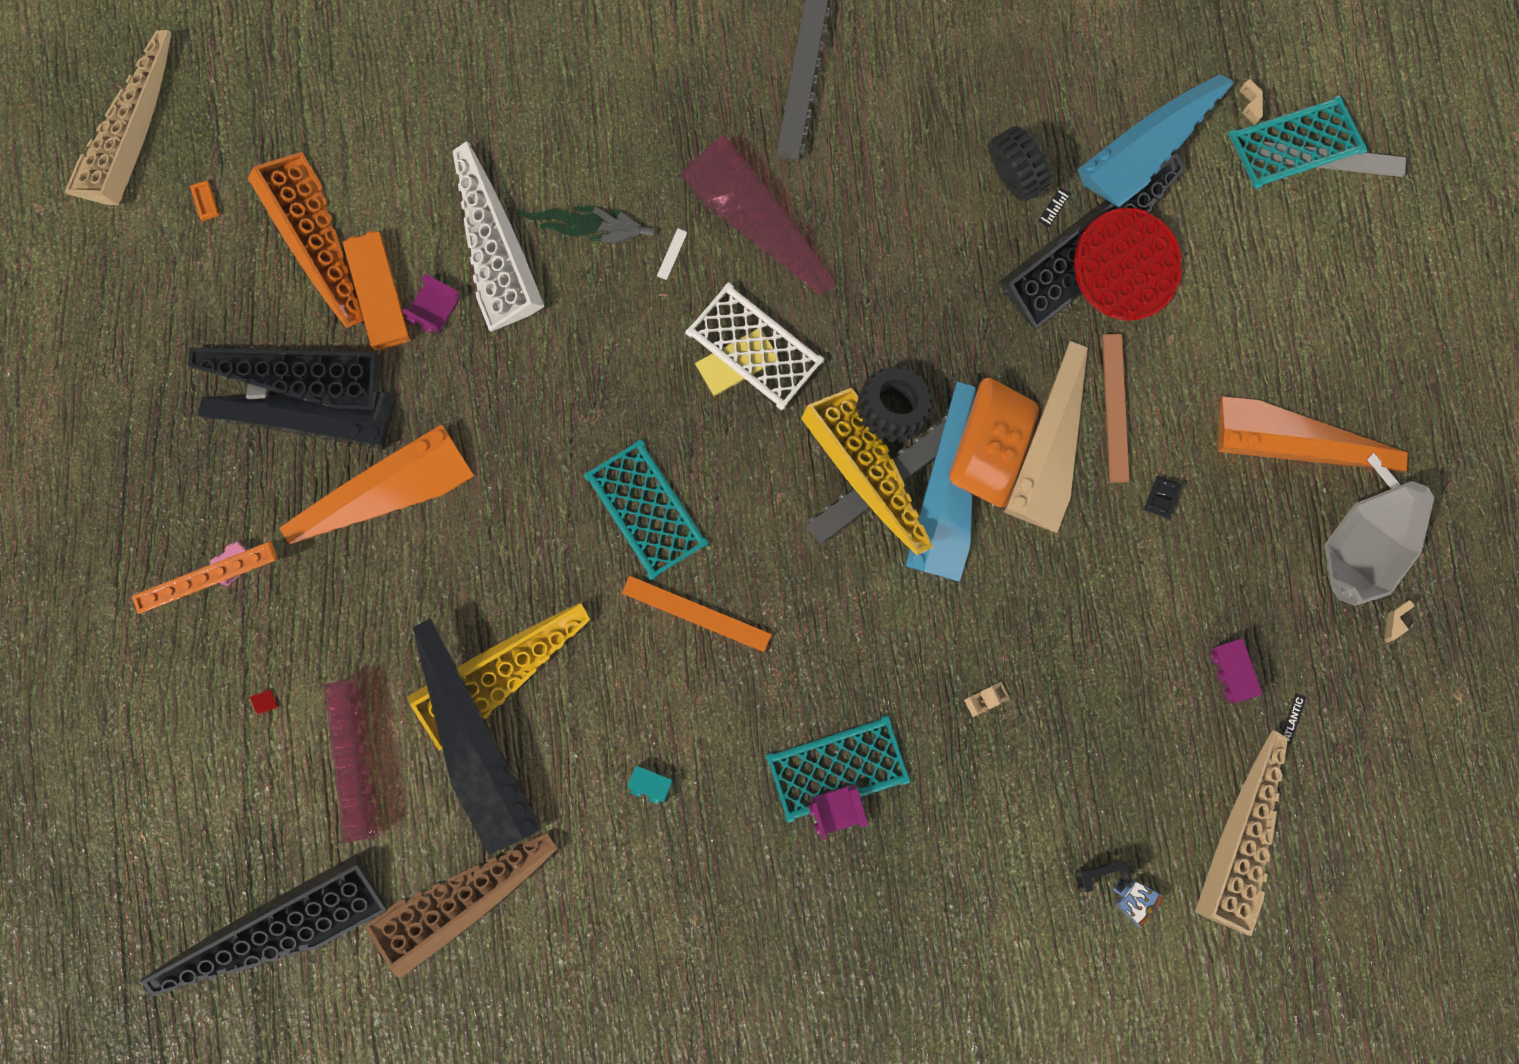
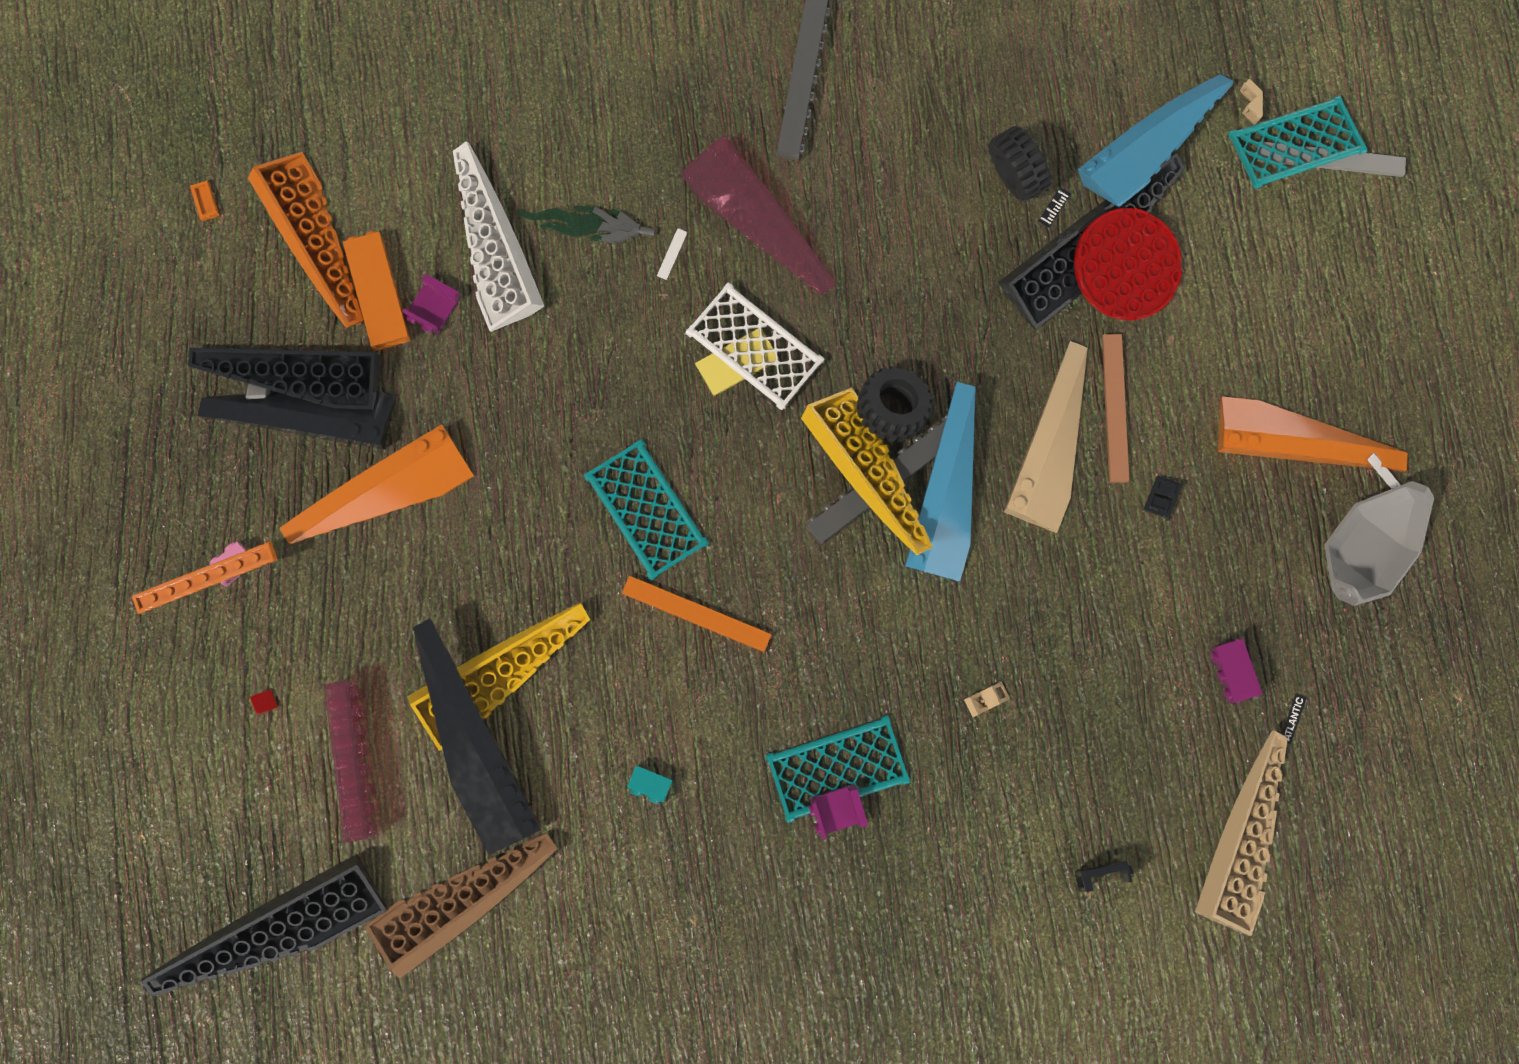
(109, 161): tan wedge -> none
(994, 442): orange wedge -> none
(1137, 901): torso -> none
(1394, 625): tan slope -> none

